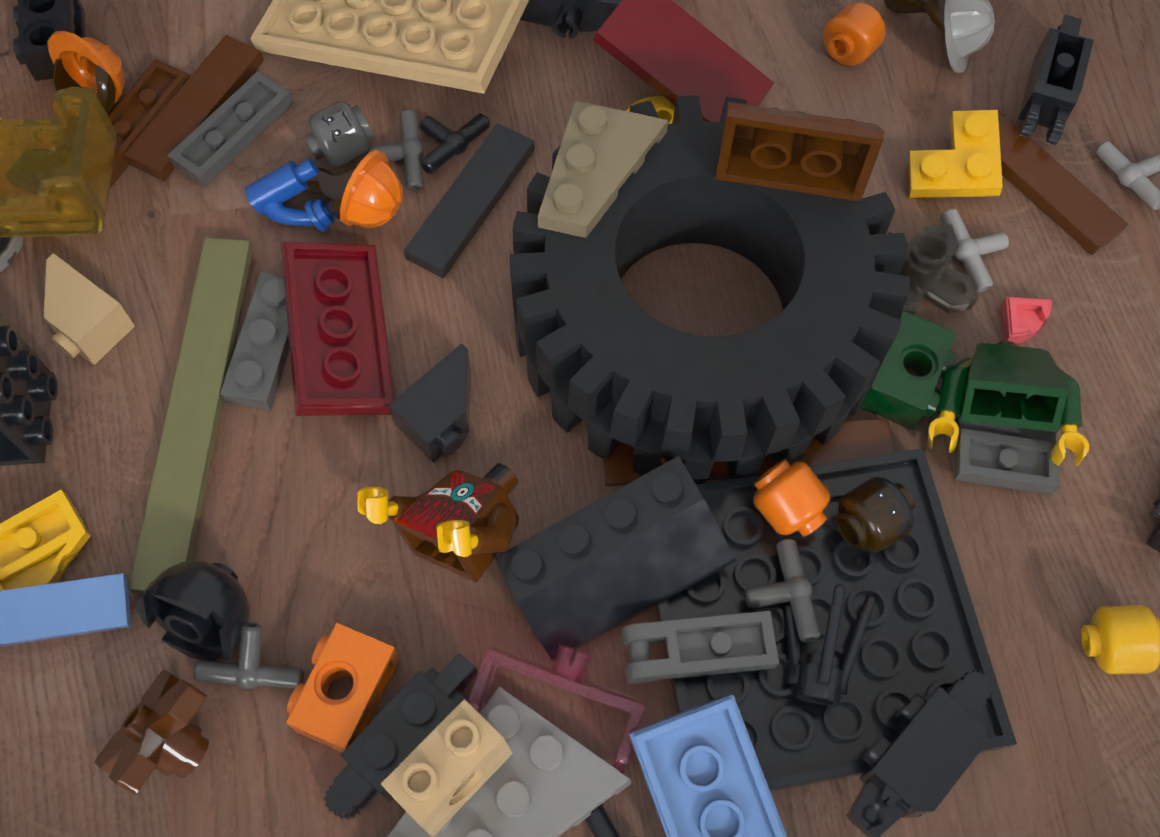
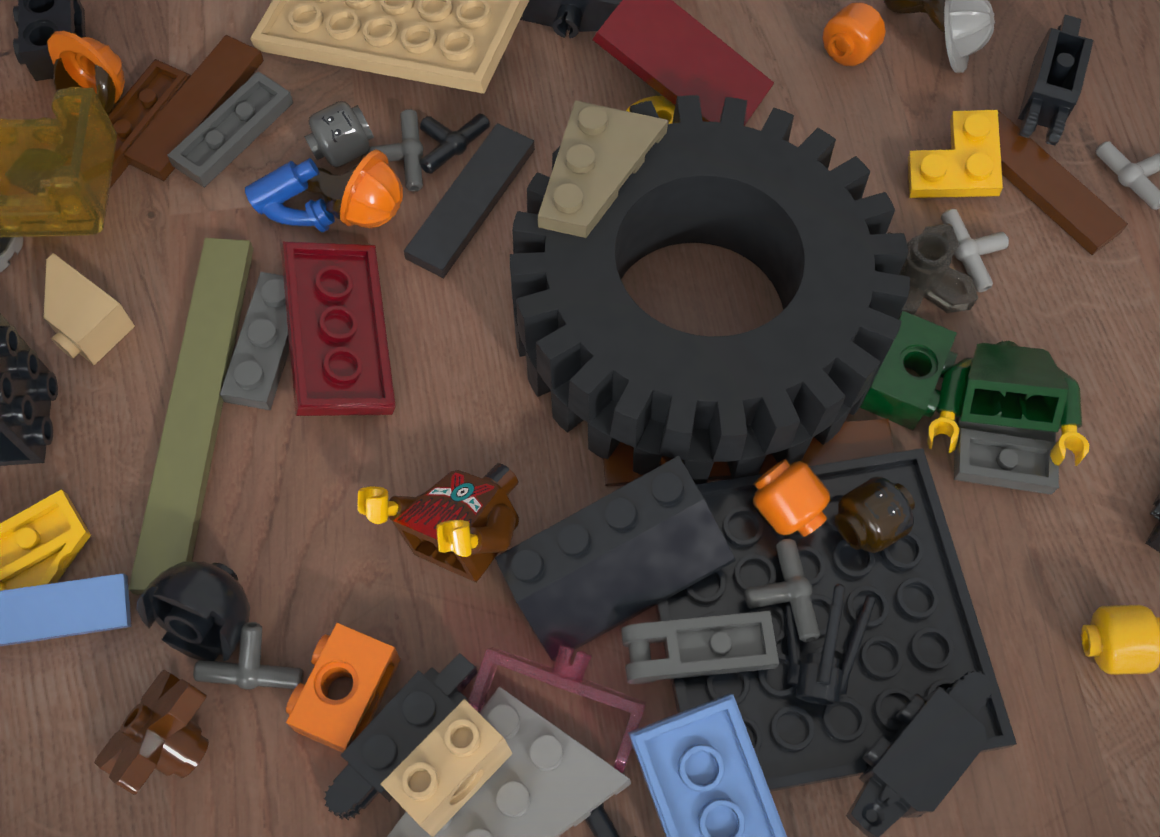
(437, 406): black slope -> none
(798, 151): reddish brown slope -> none
(1023, 317): coral tile -> none

